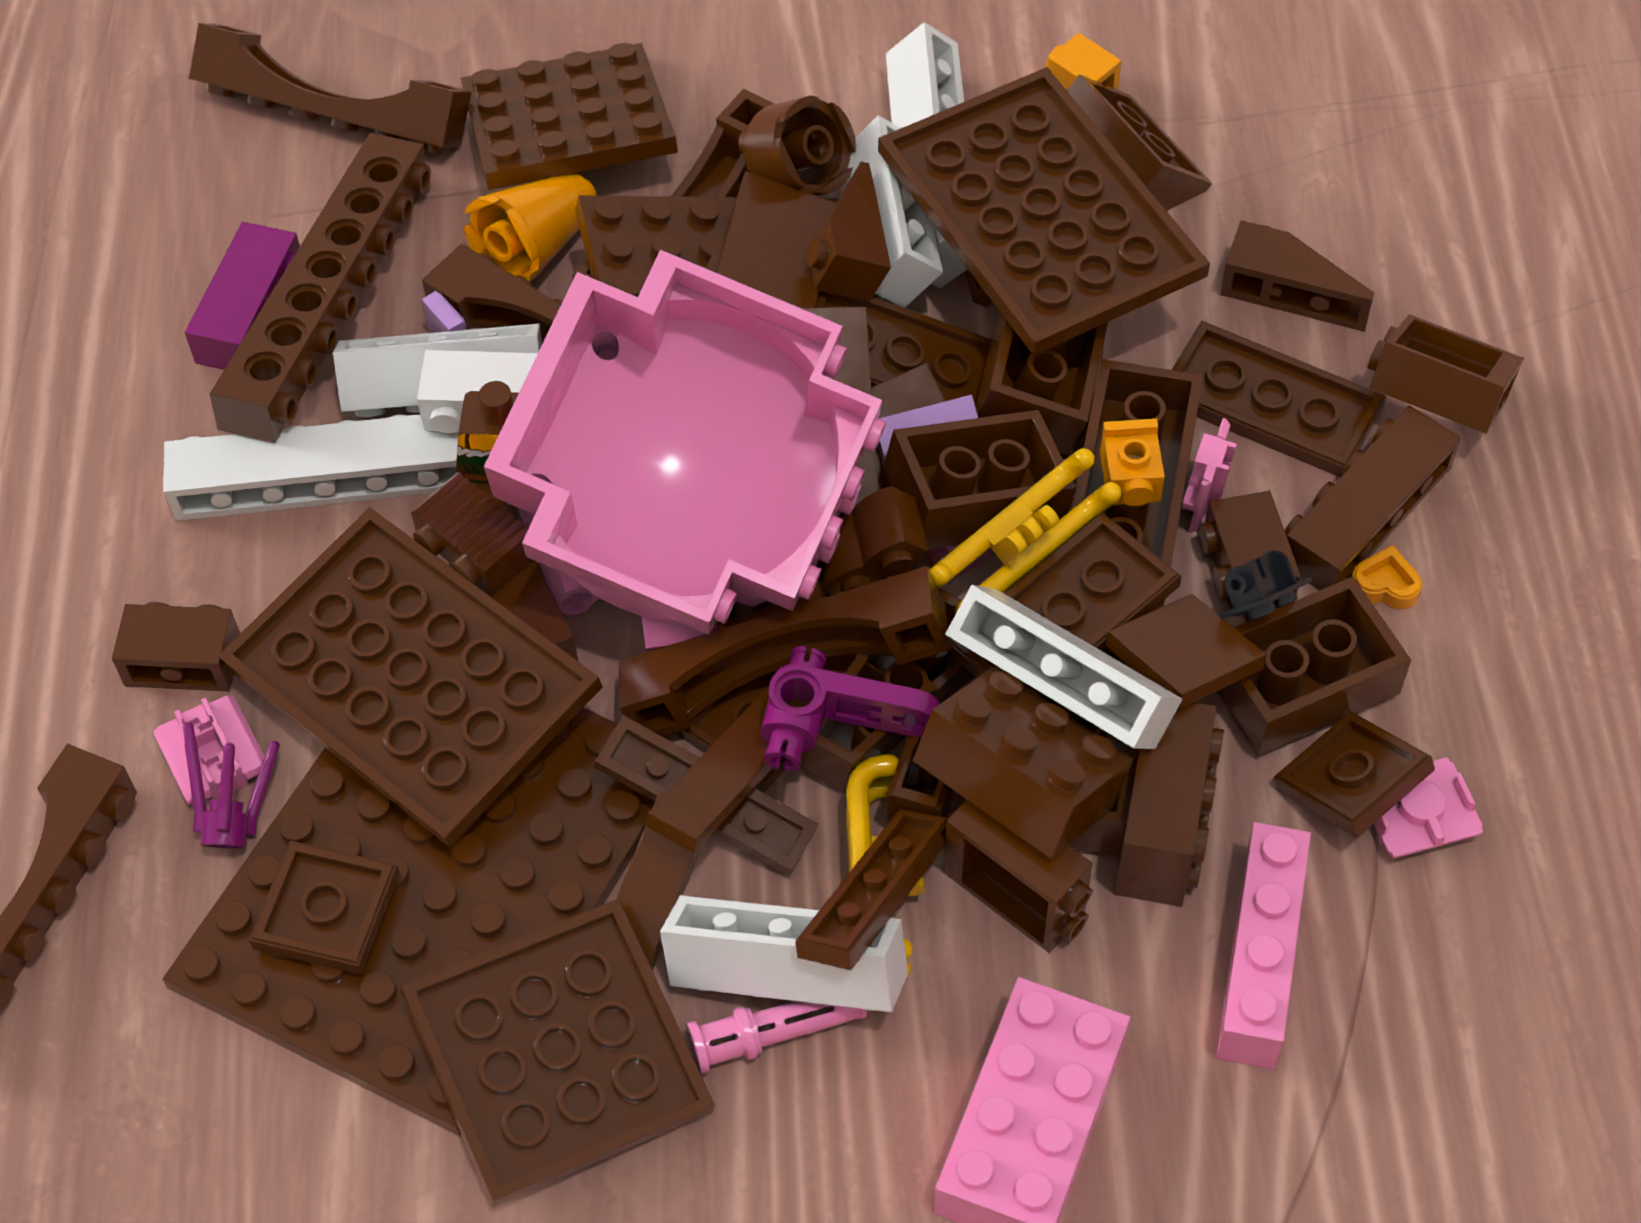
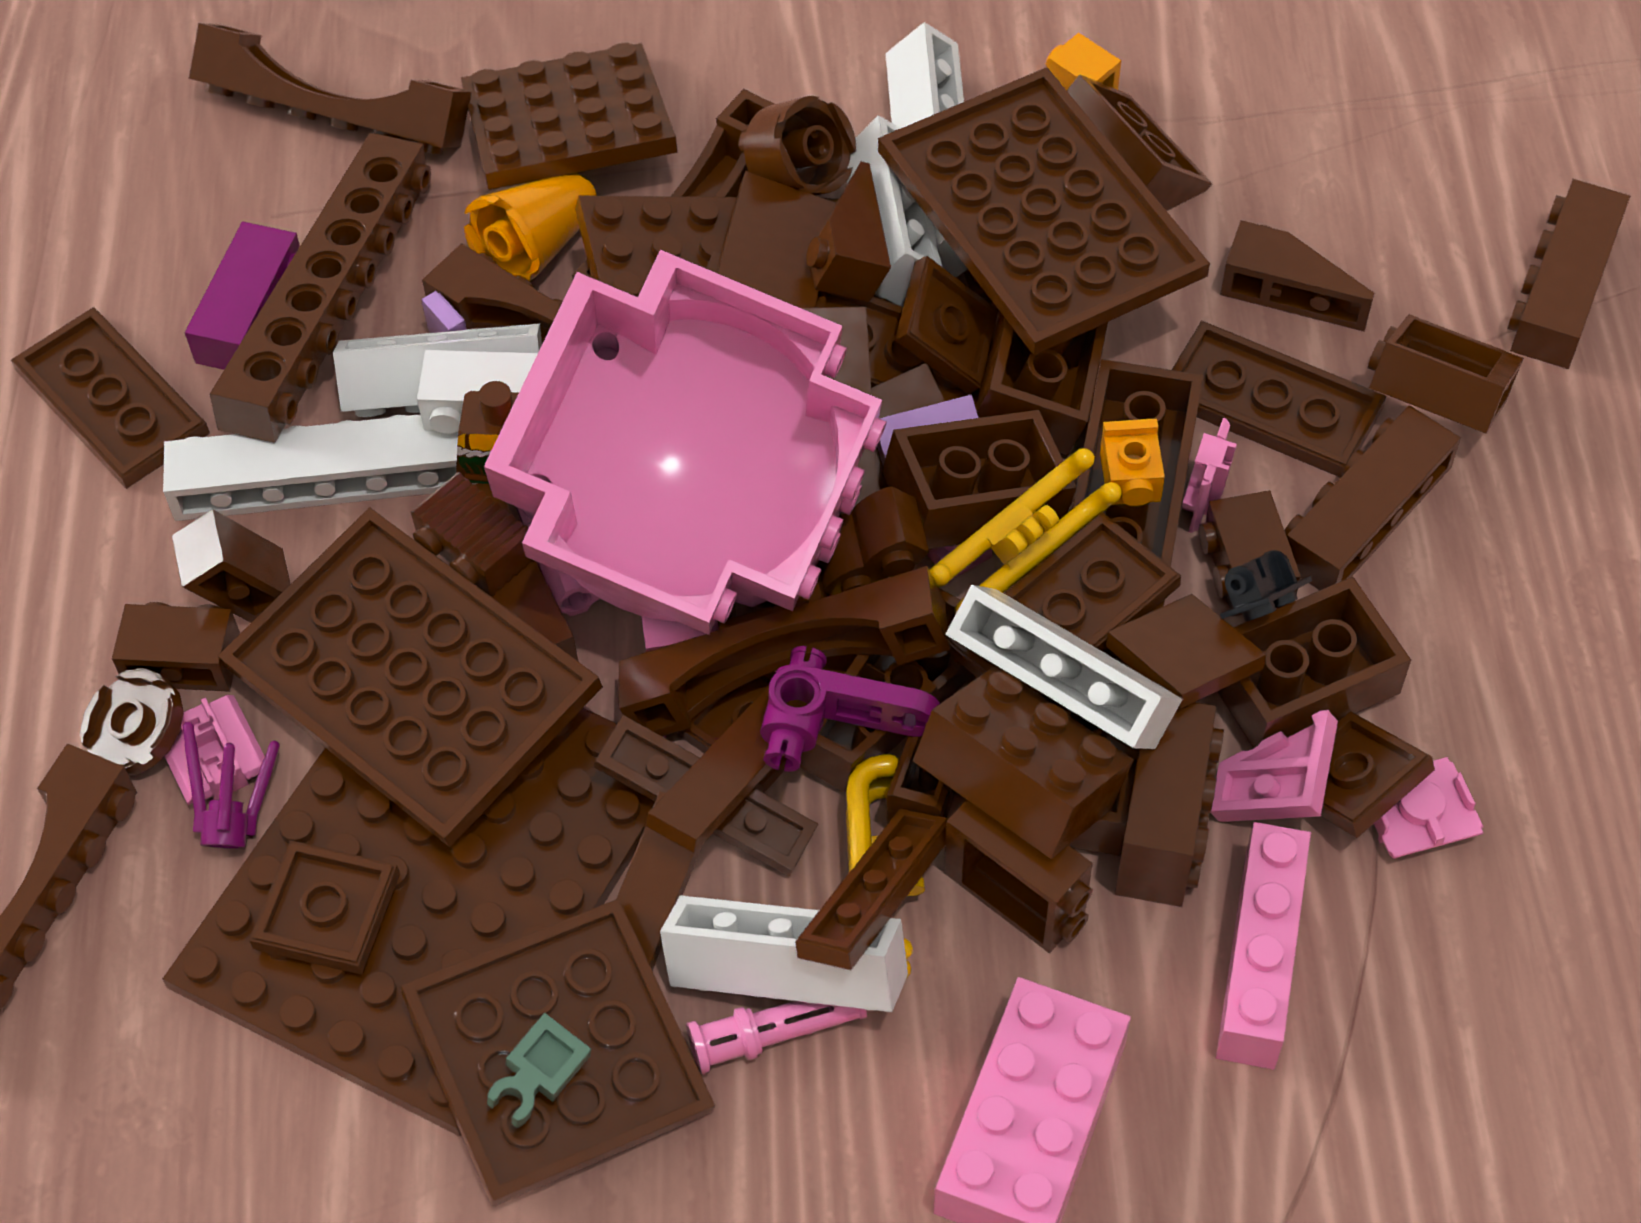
(108, 396): none -> reddish brown tile
(133, 720): none -> tile
(230, 565): none -> reddish brown brick
(542, 1064): none -> sand green plate
(947, 325): none -> reddish brown tile
(1278, 776): none -> bright pink wing
(1389, 579): light orange tile -> none
(1569, 274): none -> reddish brown brick

